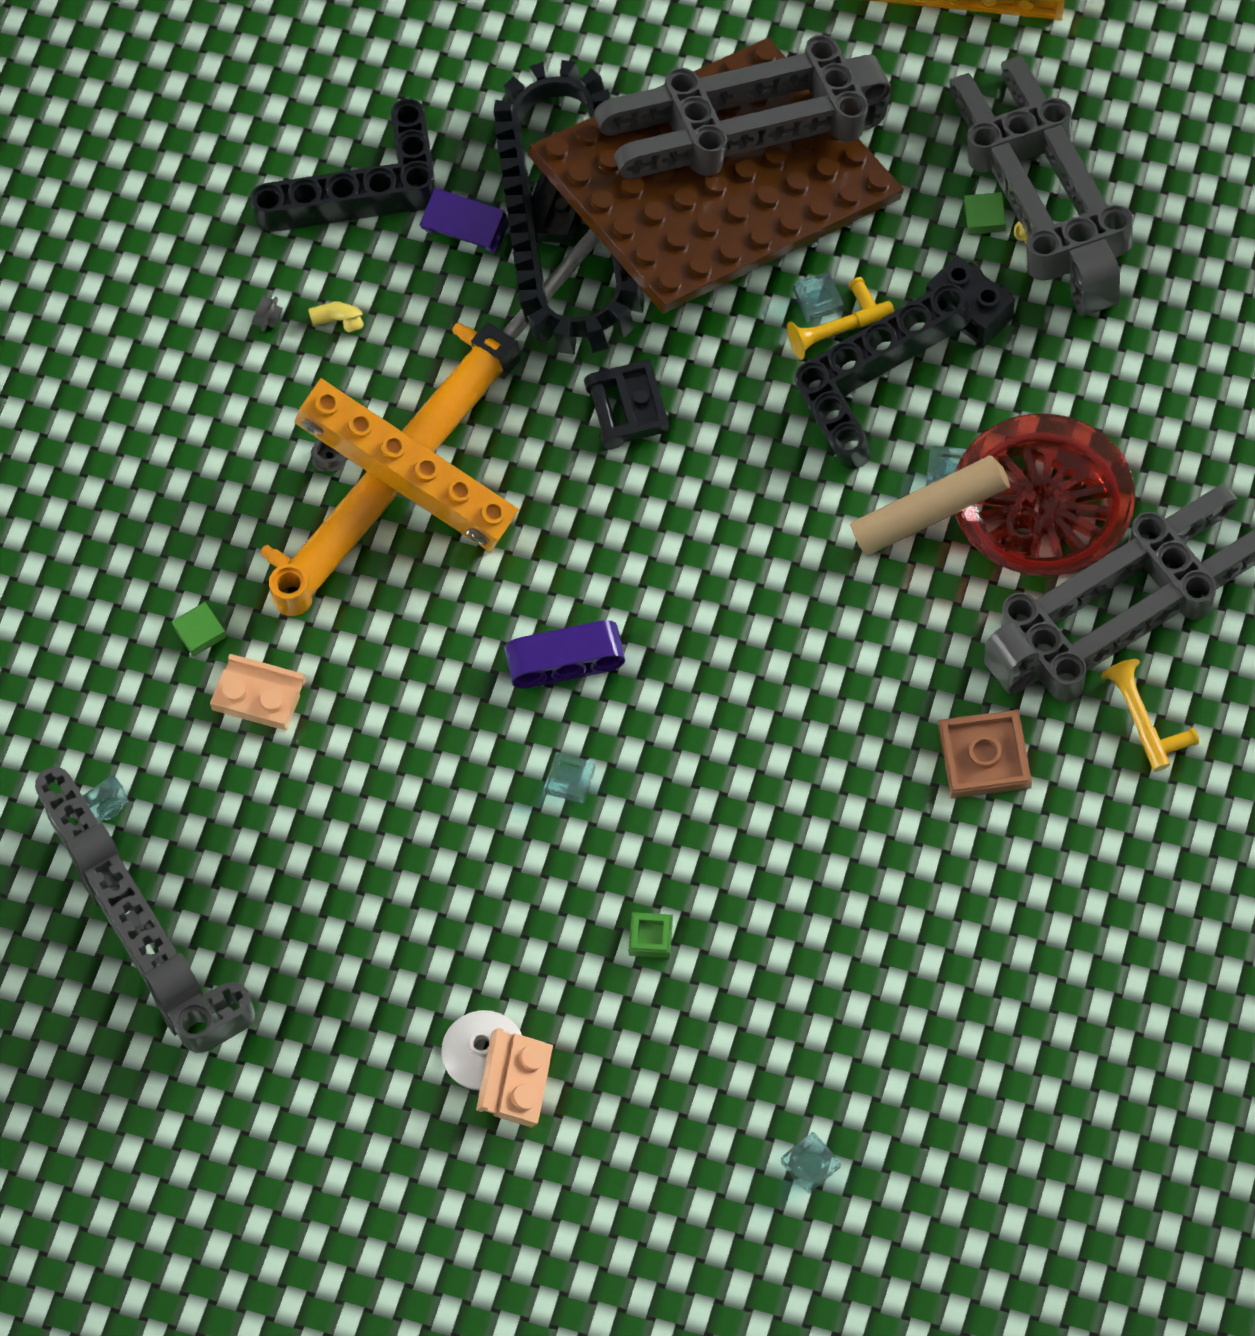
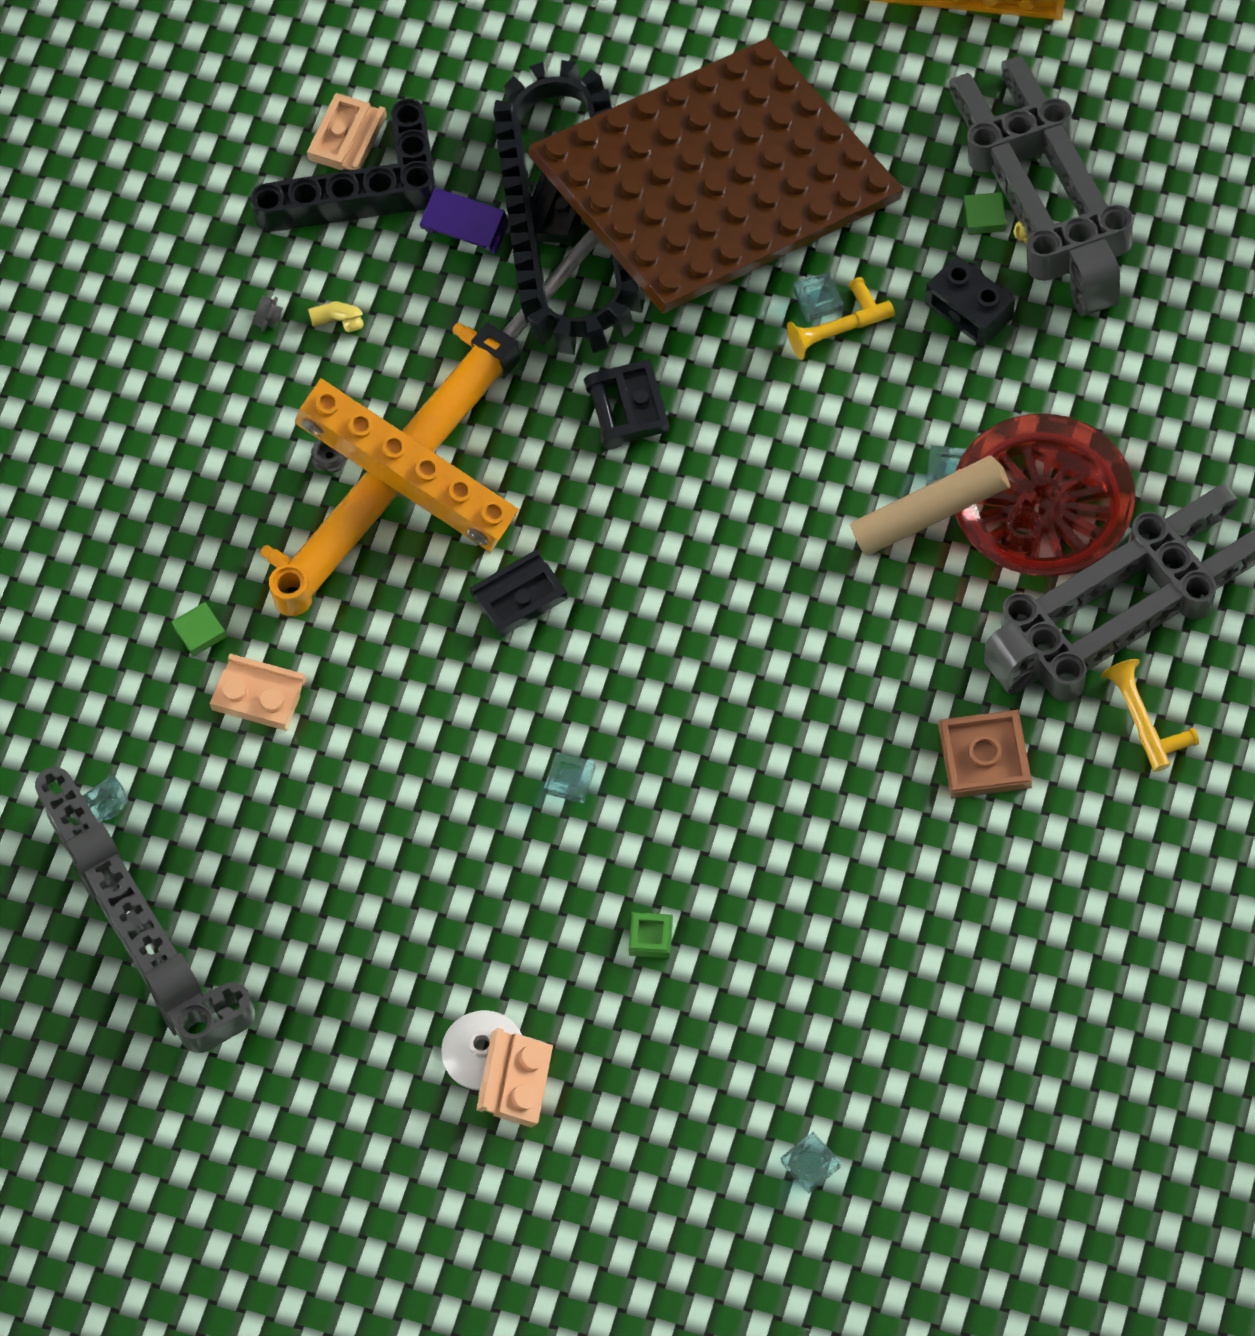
(346, 133): none -> light nougat plate
(518, 593): none -> black plate
(564, 654): dark purple beam -> none
(845, 101): dark grey beam -> none
(874, 363): black beam -> none

